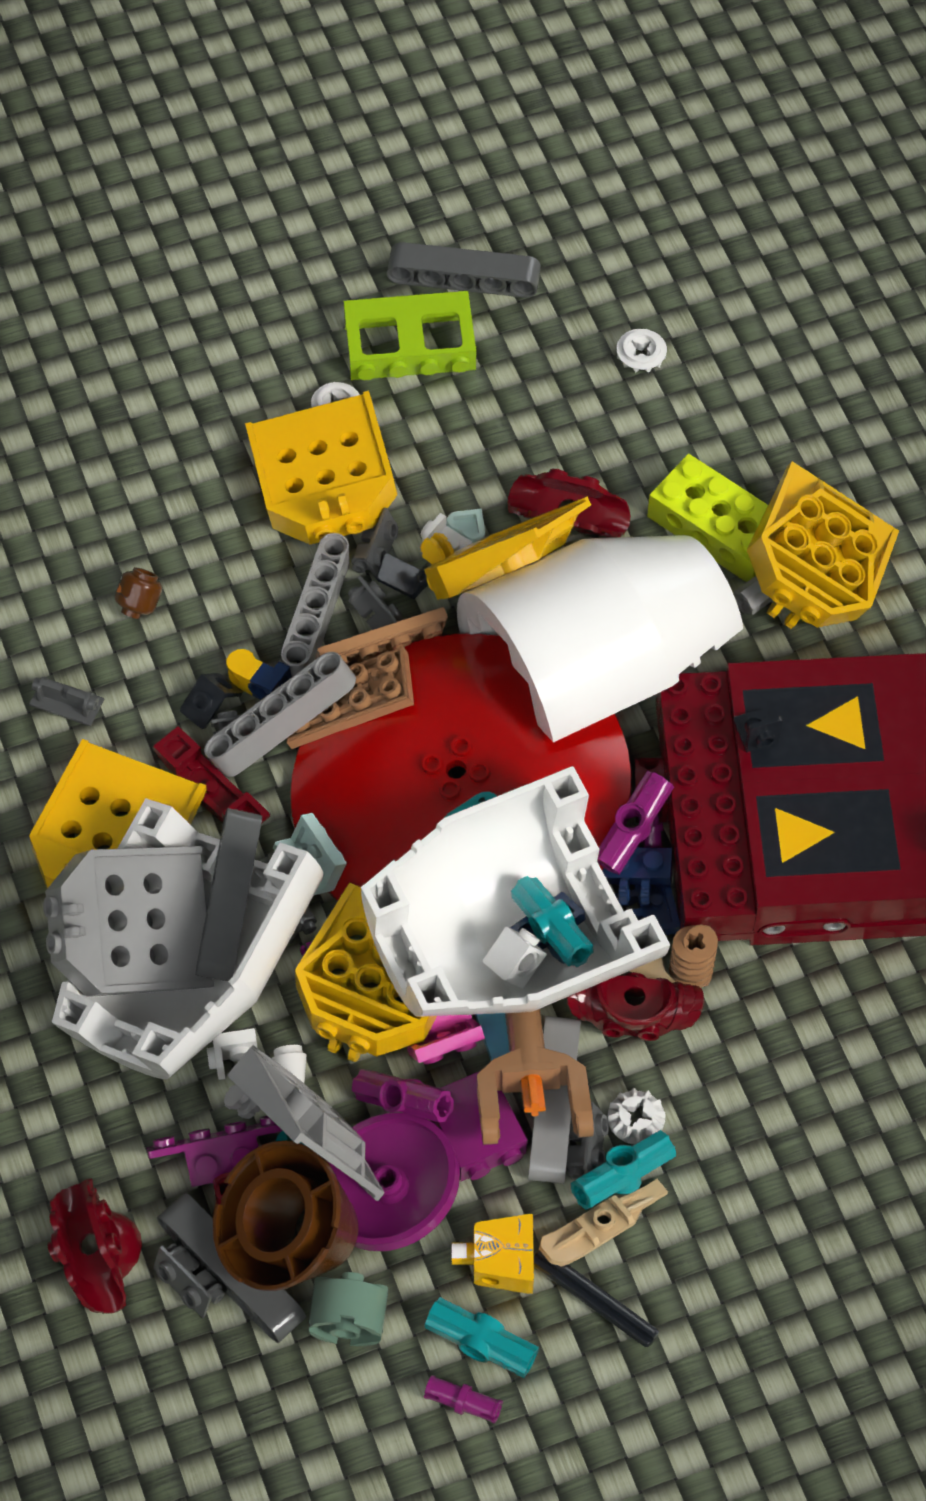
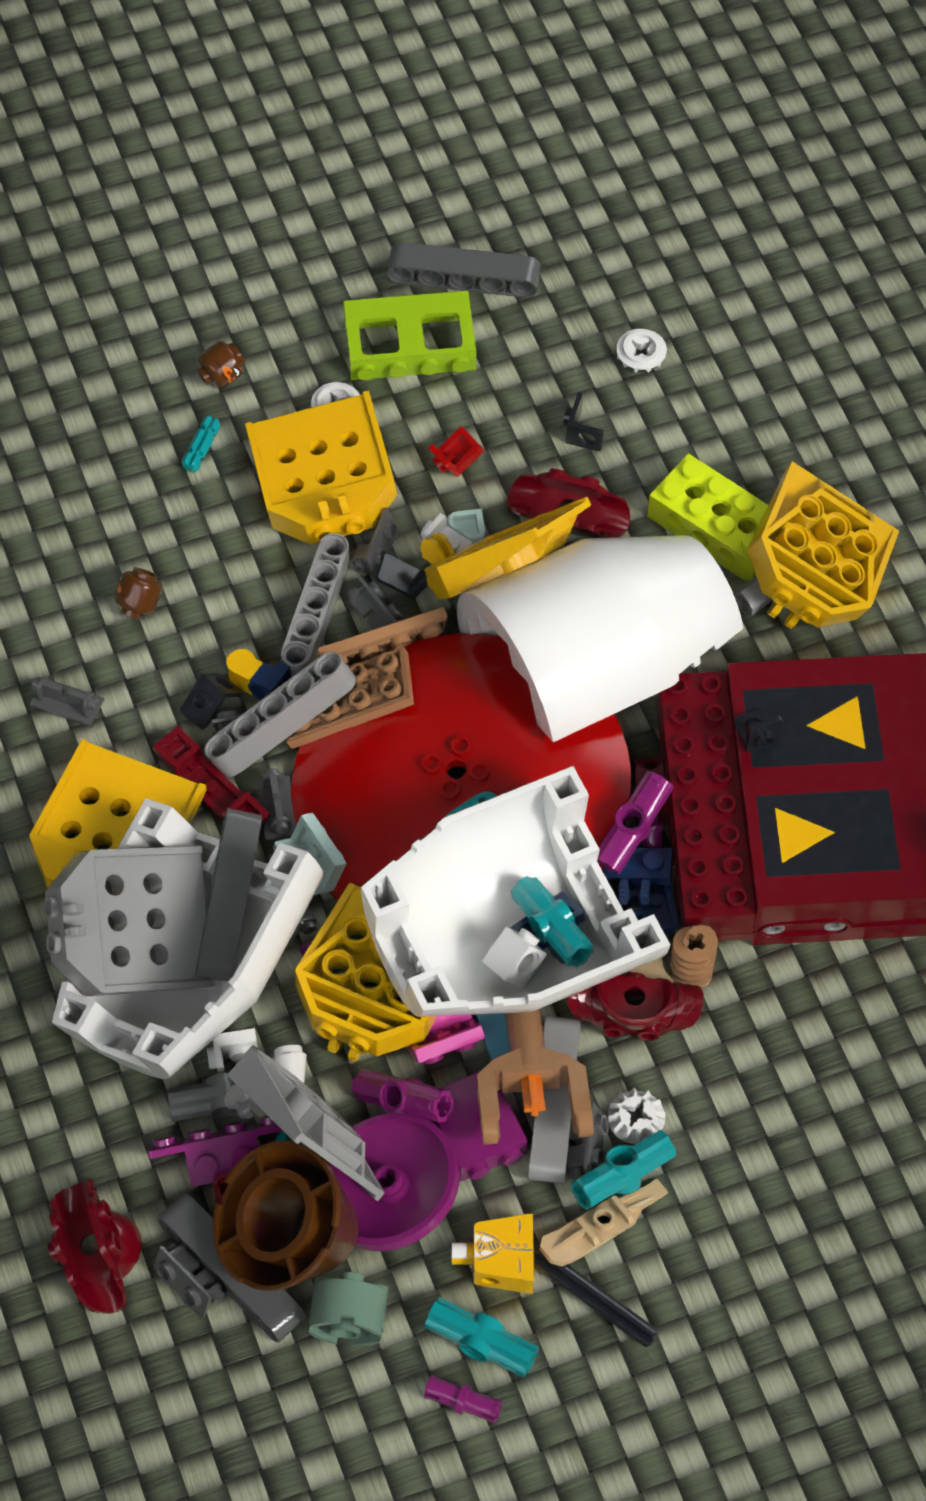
(200, 444): none -> teal axle
(201, 1099): none -> dark grey piece
(221, 364): none -> reddish brown head
(275, 797): none -> dark grey hinge
(456, 452): none -> red bracket
(574, 429): none -> black bracket

